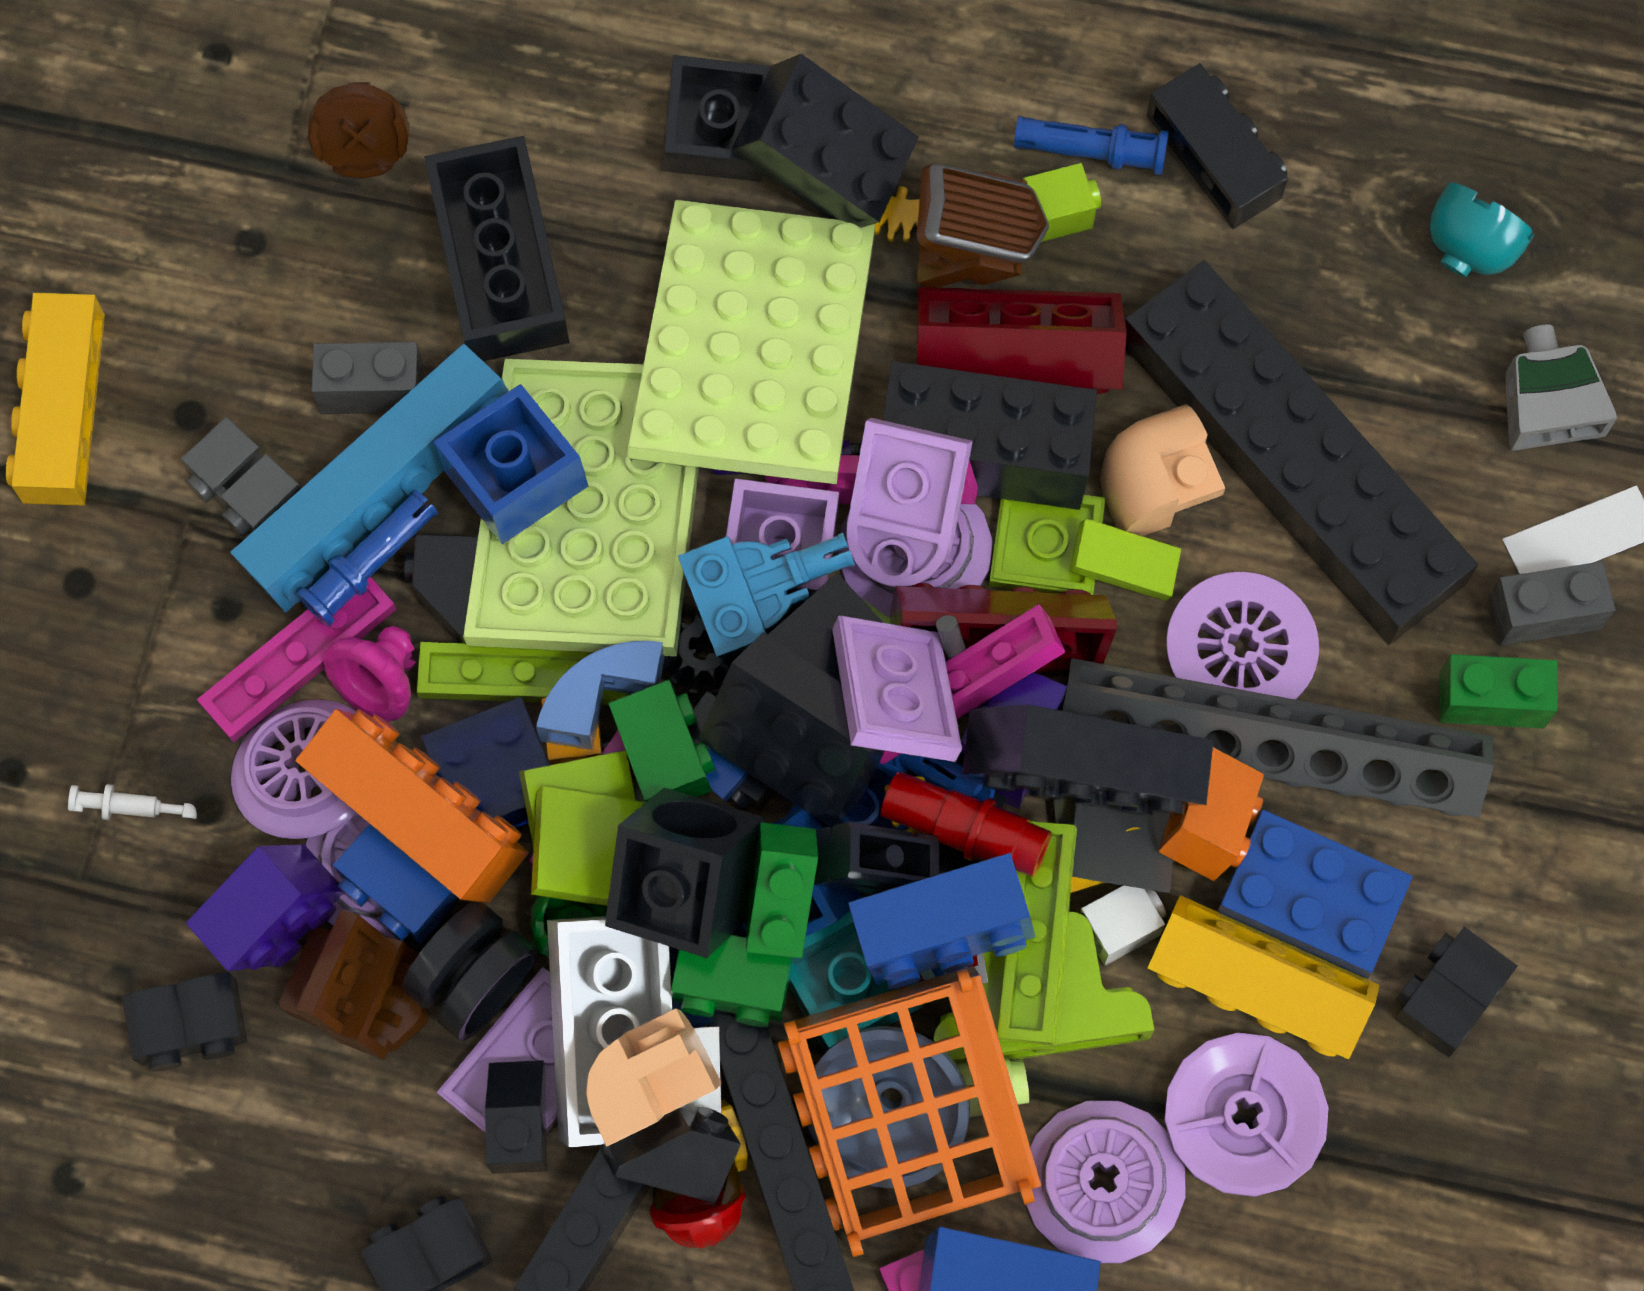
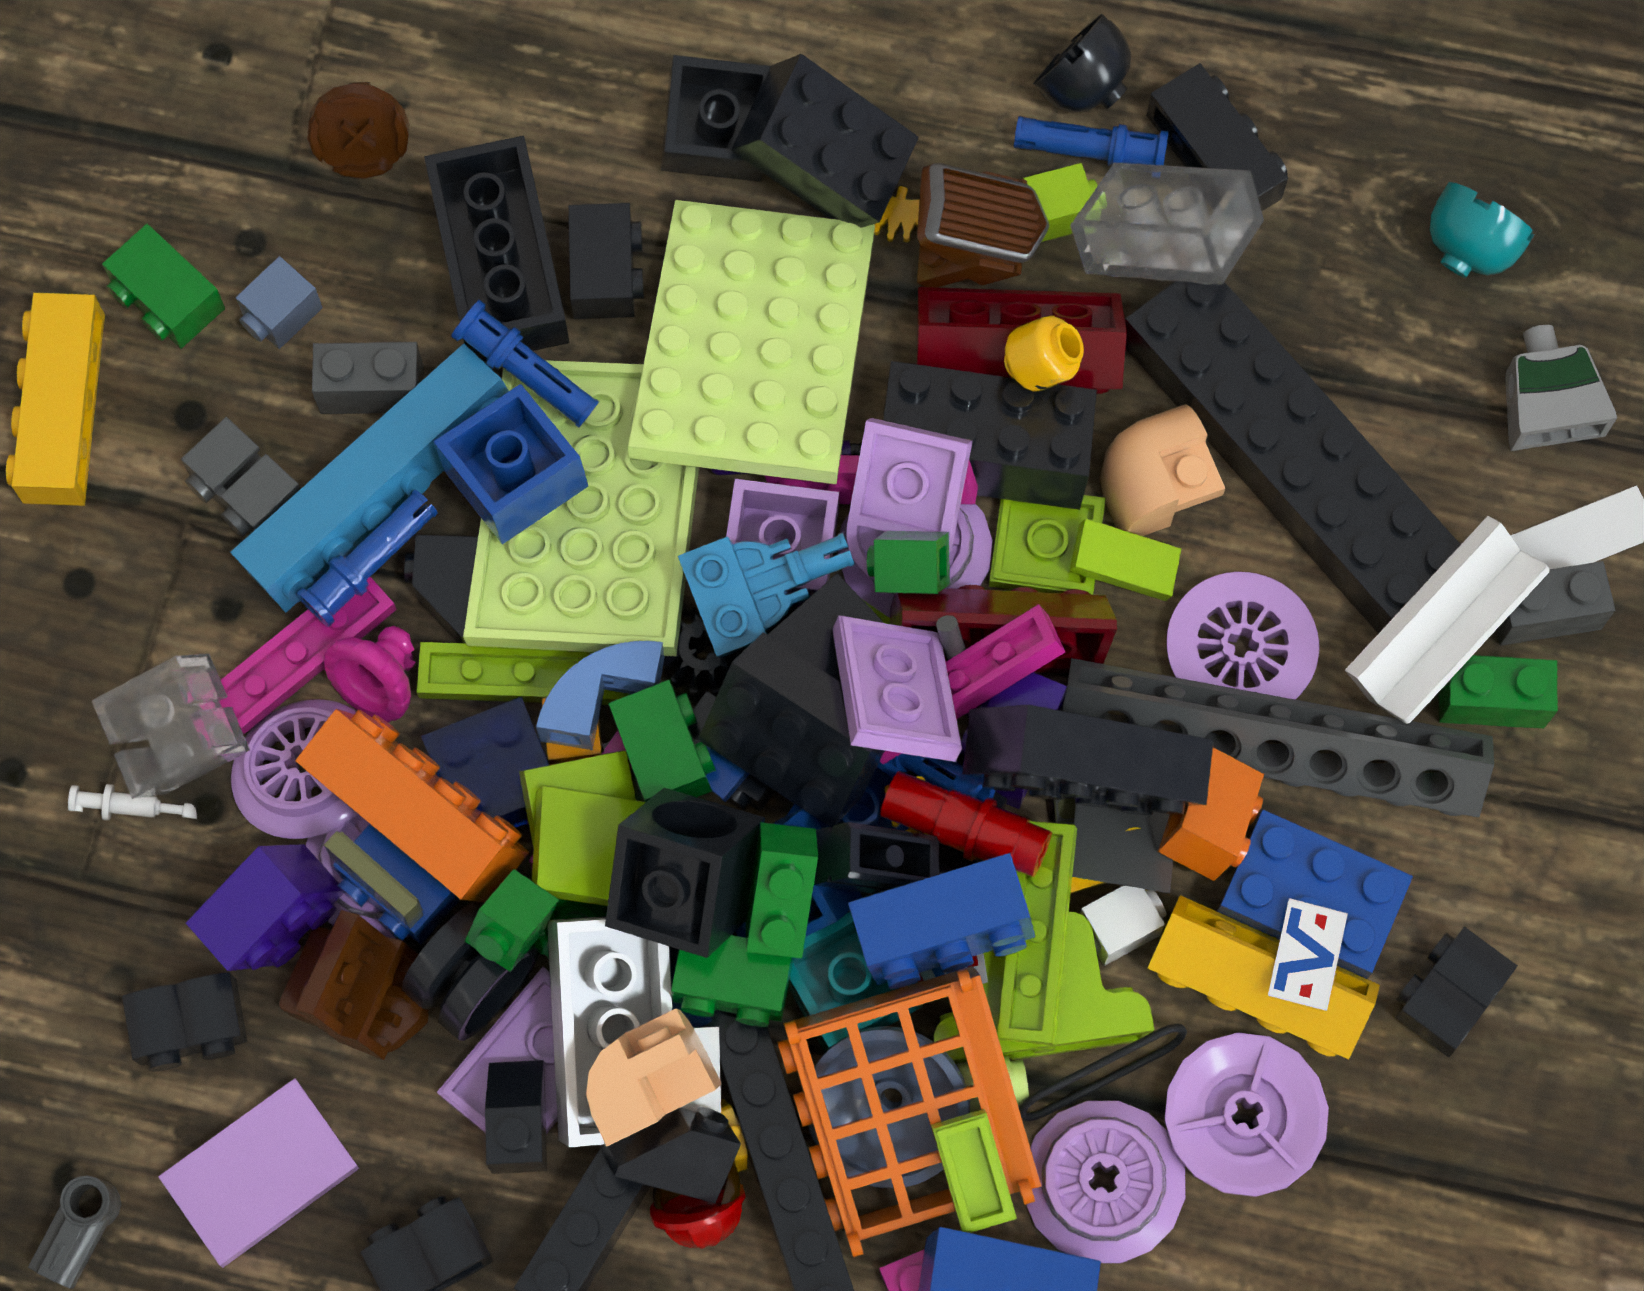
(71, 1235): none -> dark grey piece
(163, 287): none -> green brick
(180, 717): none -> clear piece
(258, 1173): none -> lavender tile
(278, 303): none -> sand blue brick
(374, 879): none -> olive tile
(505, 349): none -> blue pin
(511, 920): none -> green brick
(602, 261): none -> black brick
(910, 562): none -> green brick
(973, 1171): none -> lime tile
(1043, 353): none -> yellow head
(1088, 69): none -> black cylinder
(1099, 1064): none -> black piece
(1168, 223): none -> clear brick
(1307, 954): none -> white sticker
(1446, 621): none -> white panel

